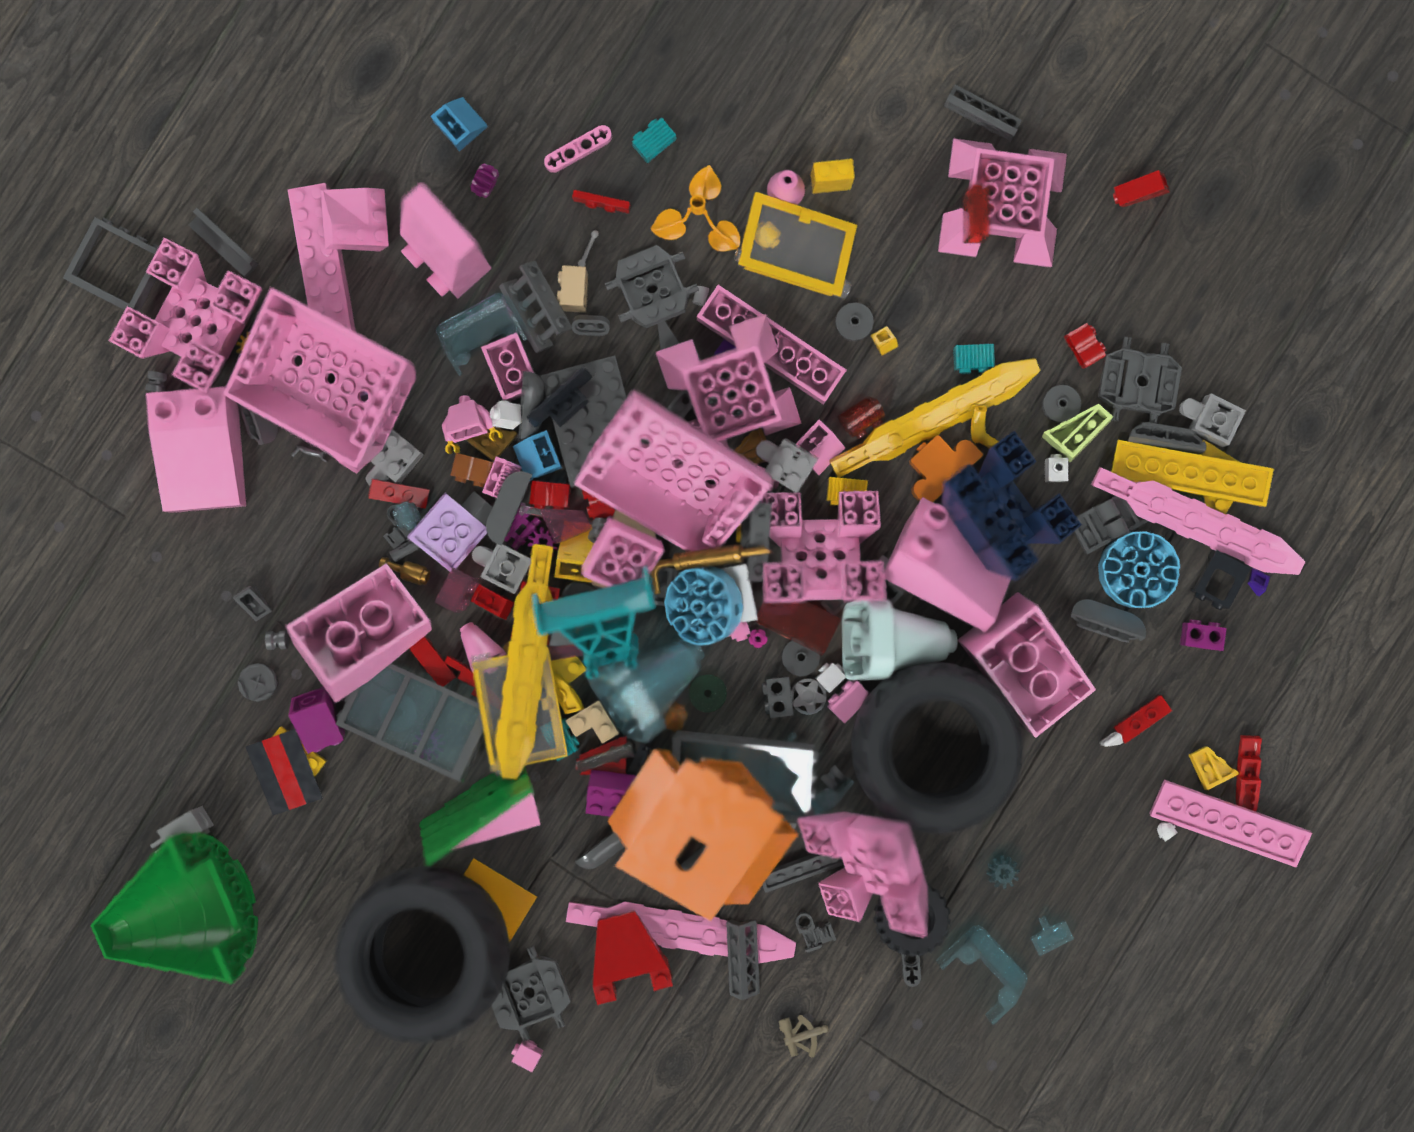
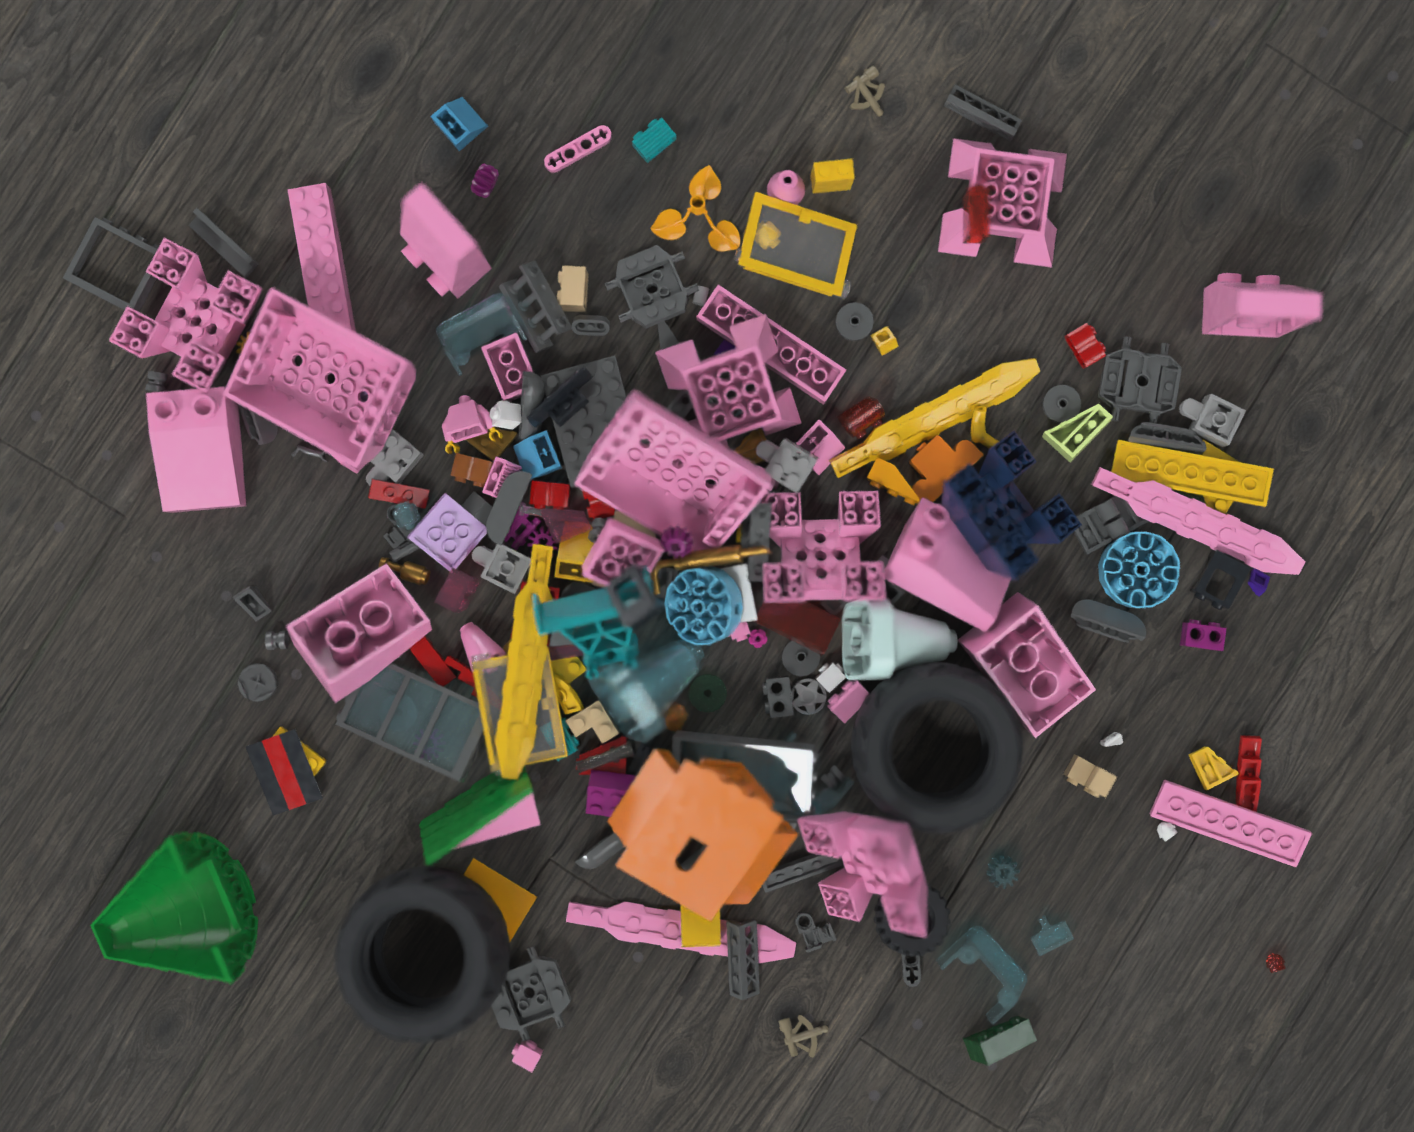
(191, 822): light grey brick -> none
(315, 720): magenta slope -> none
(355, 219): bright pink slope -> none
(492, 602): red plate -> none
(582, 263): light grey hinge -> none
(593, 200): red plate -> none
(626, 951): red wedge -> none
(640, 610): none -> black window
(677, 541): none -> magenta gear
(699, 931): none -> yellow brick
(838, 485): yellow brick -> none
(861, 83): none -> dark tan piece
(888, 476): none -> light orange slope
(973, 357): teal brick -> none
(1000, 1040): none -> wedge
(1056, 469): white brick -> none
(1094, 778): none -> tan brick
(1141, 189): red slope -> none
(1142, 718): red plate -> none
(1257, 307): none -> bright pink slope
(1275, 963): none -> clear red plate

